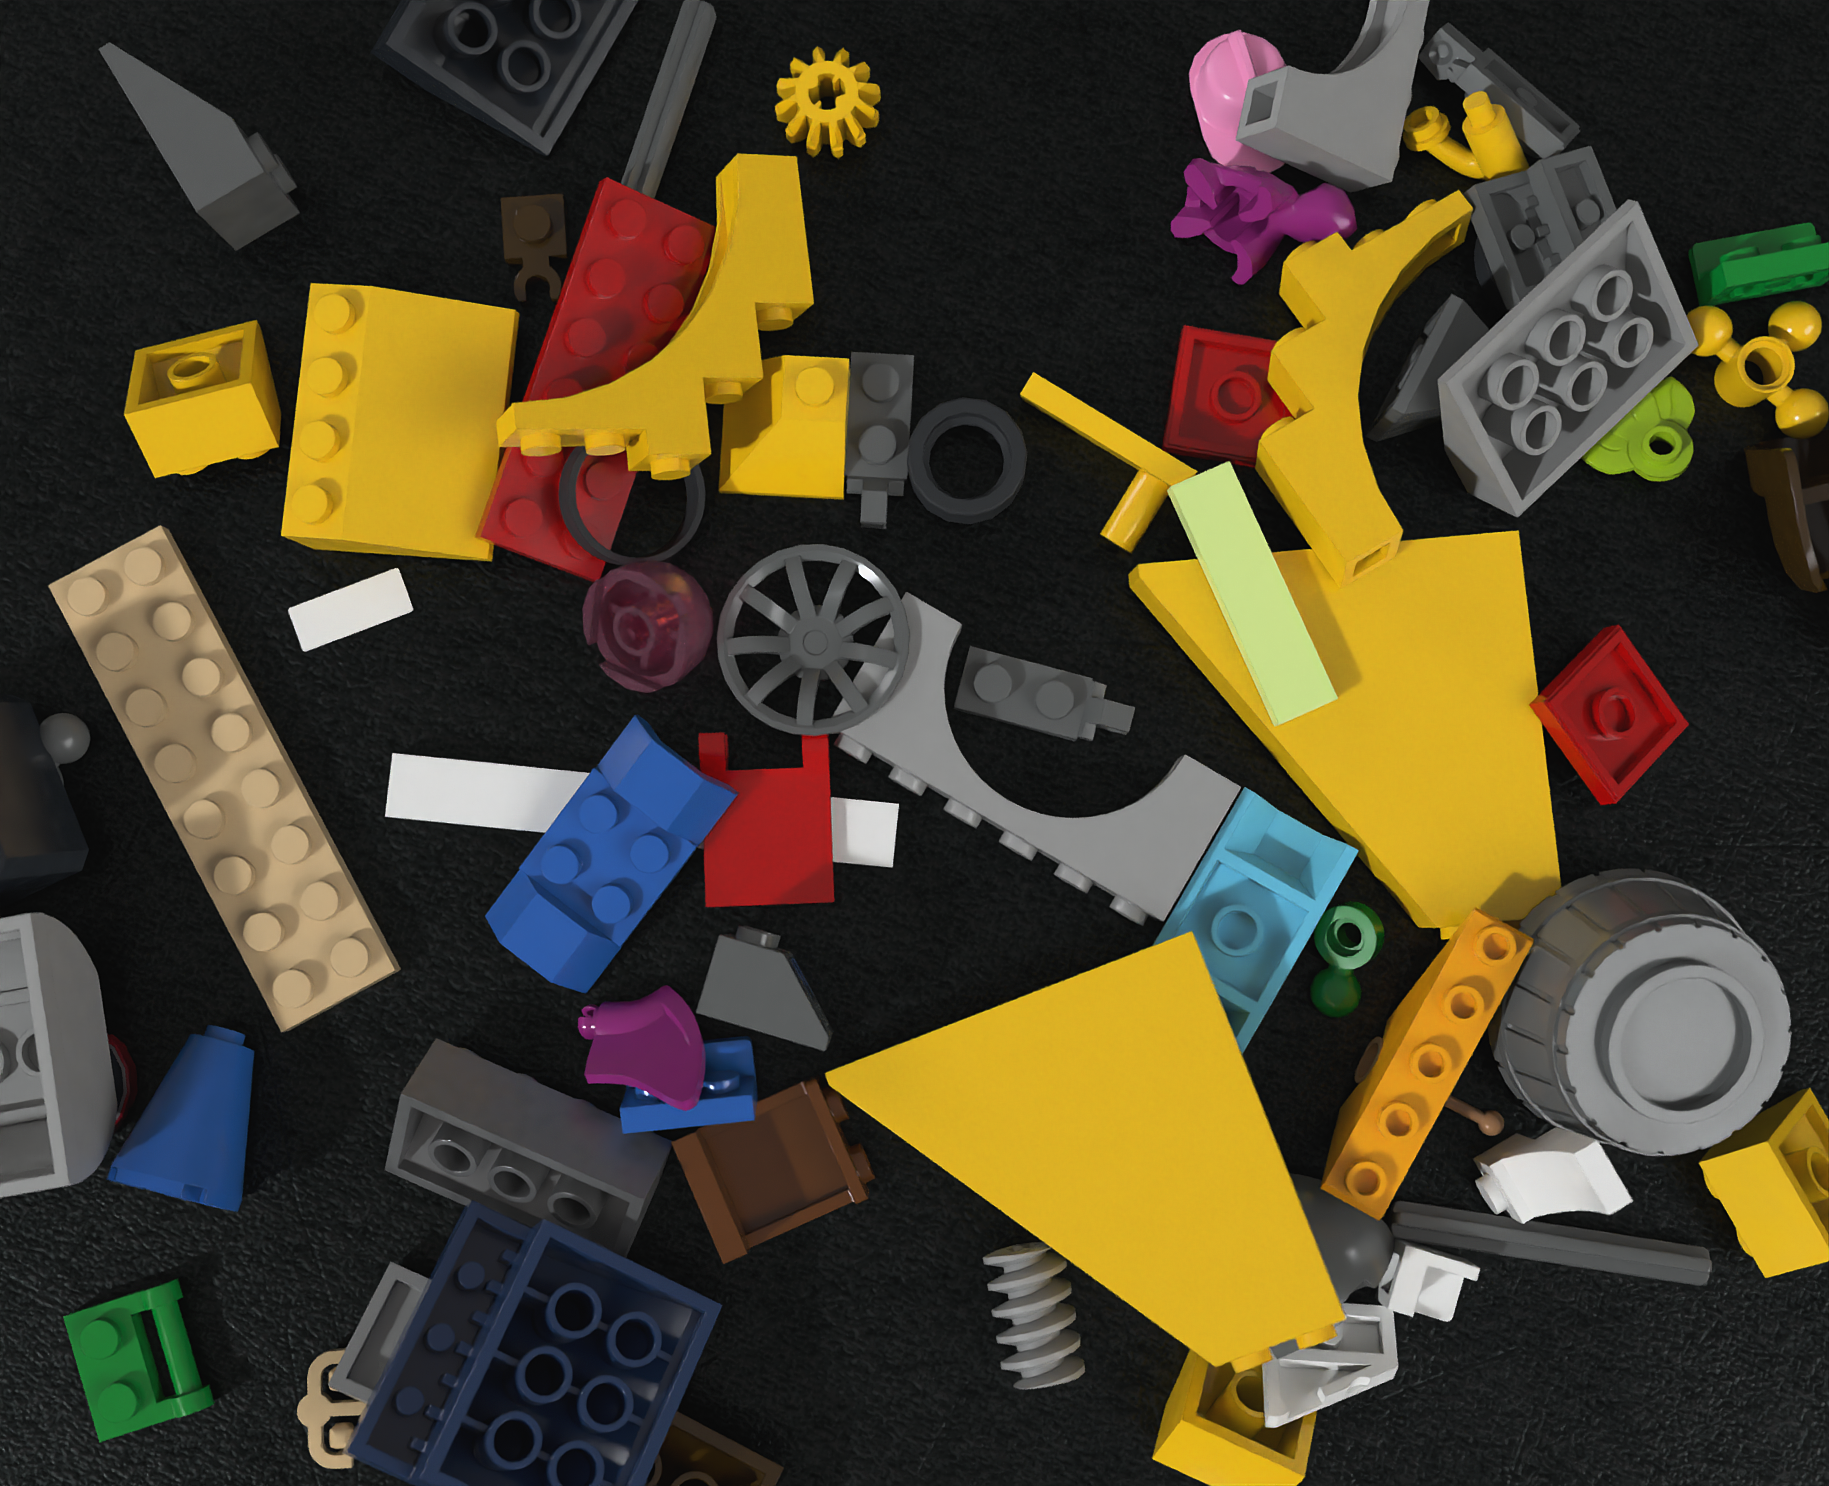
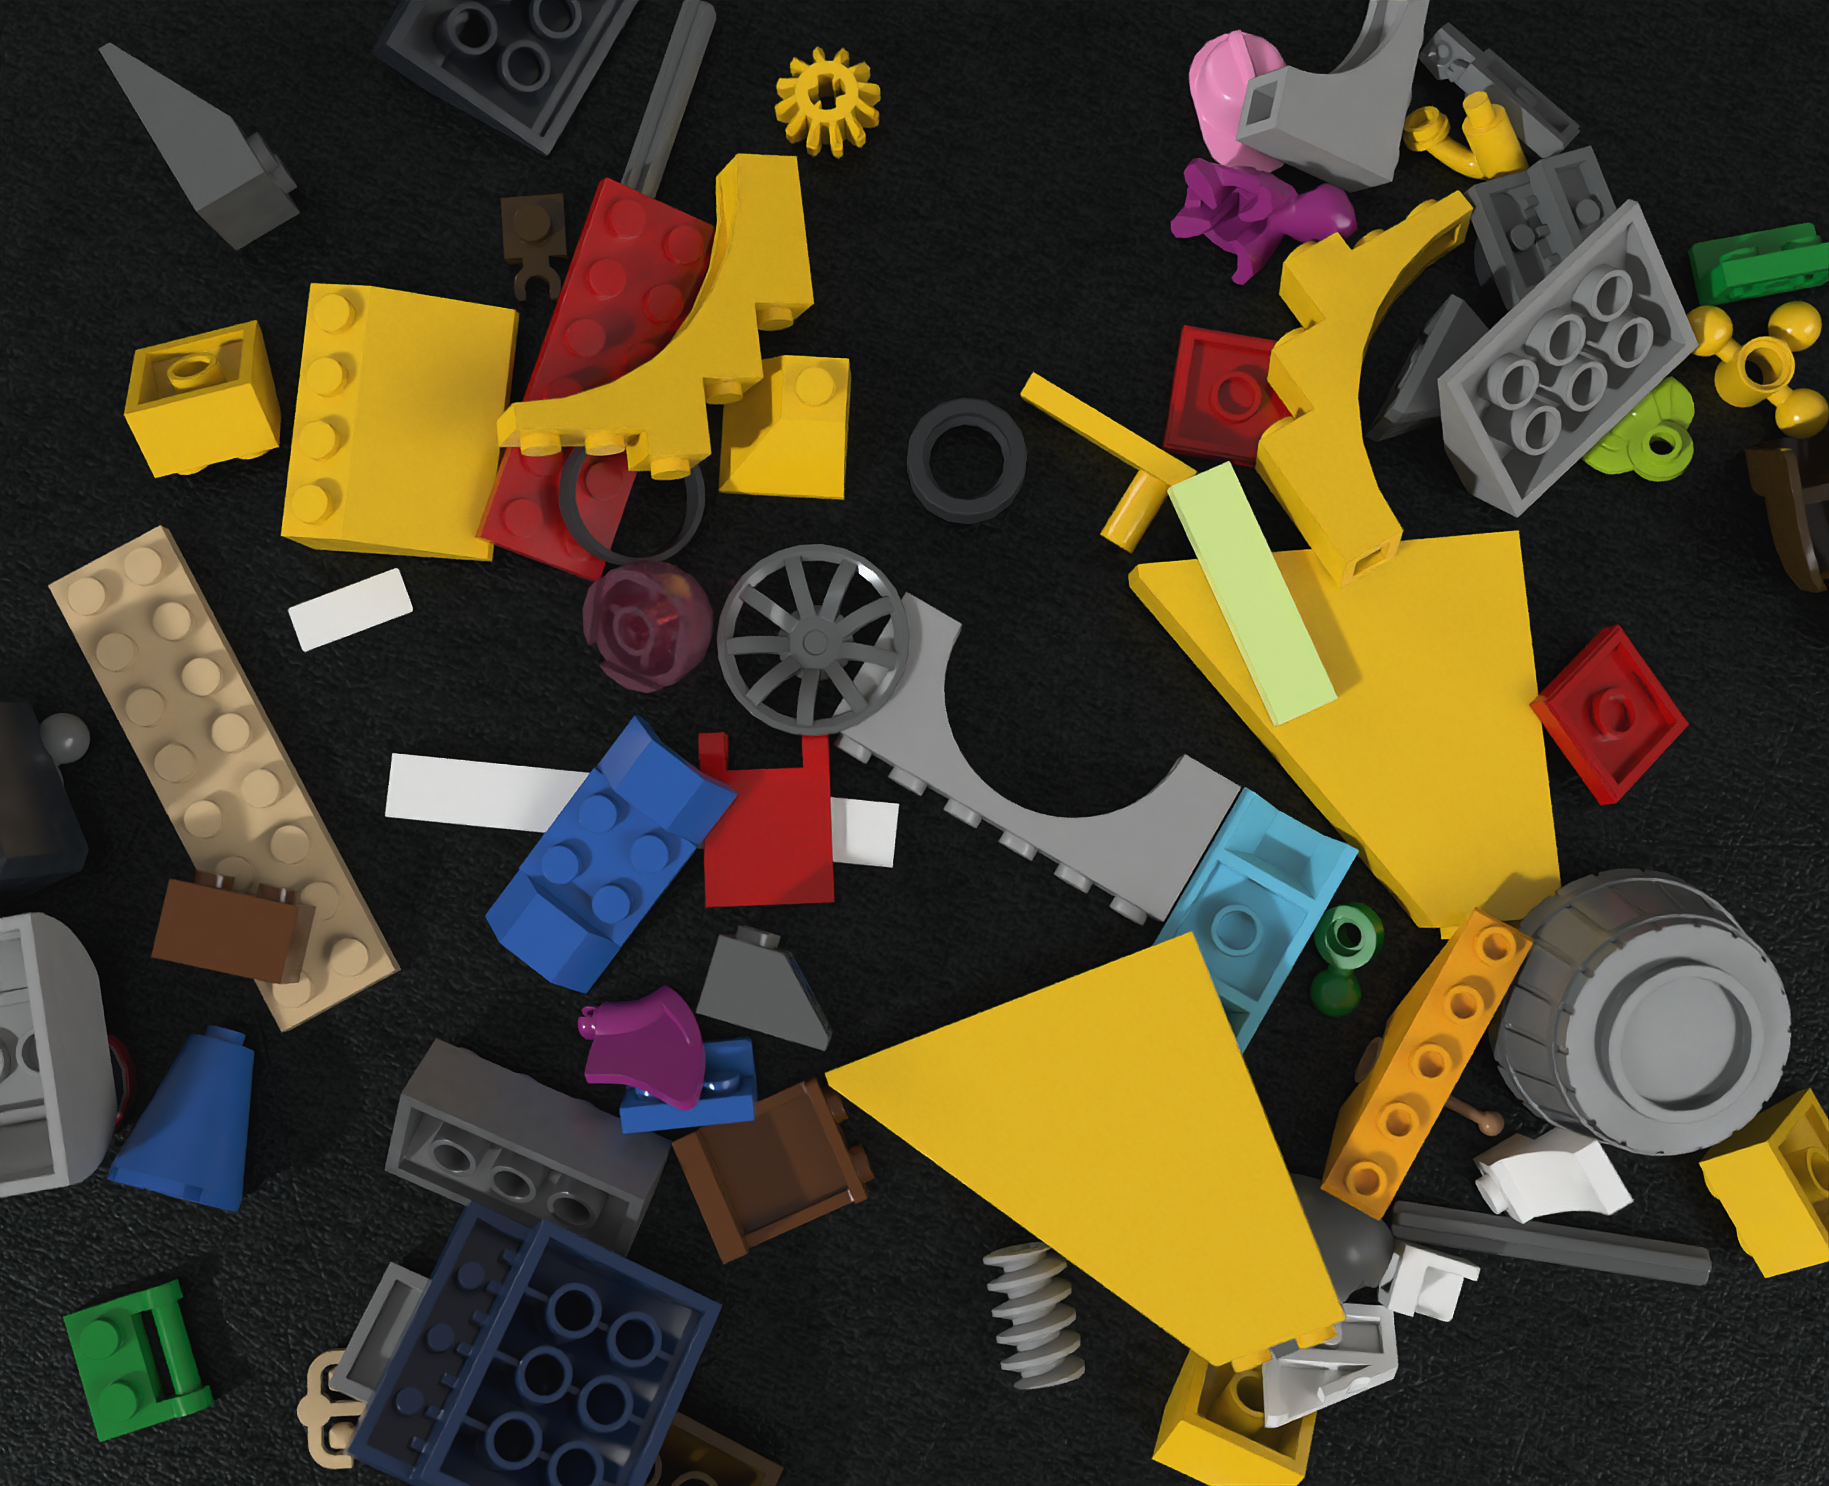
(233, 929): none -> reddish brown brick
(878, 431): dark grey hinge -> none
(1038, 697): dark grey hinge -> none

